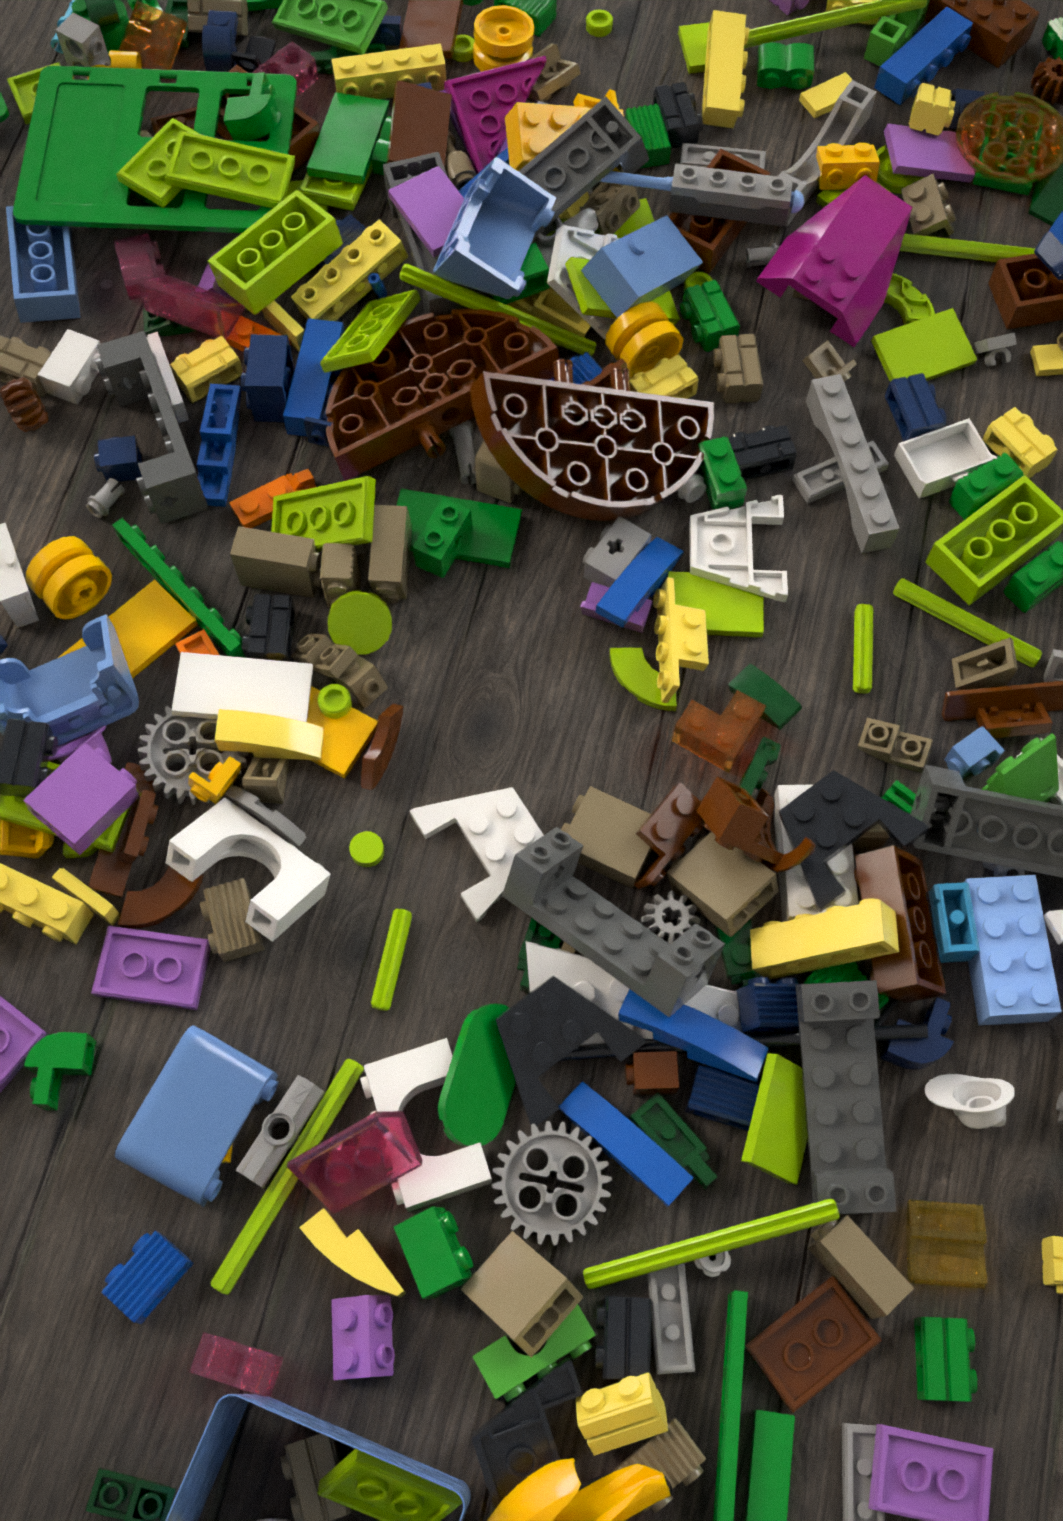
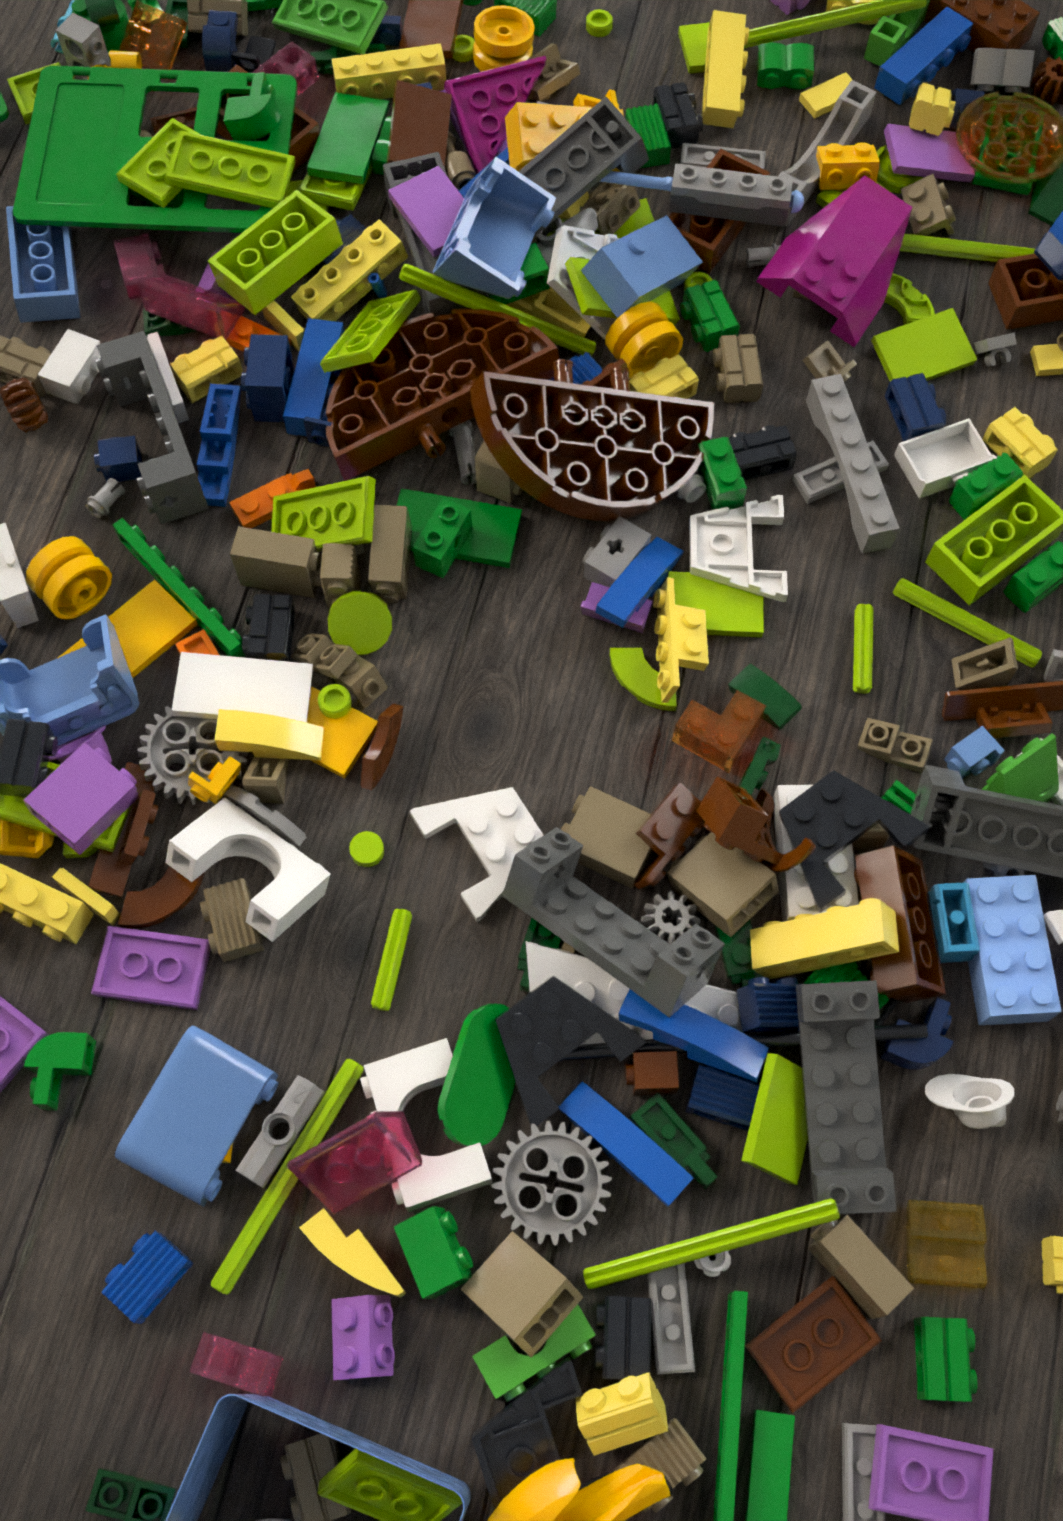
(1002, 68): none -> light grey brick

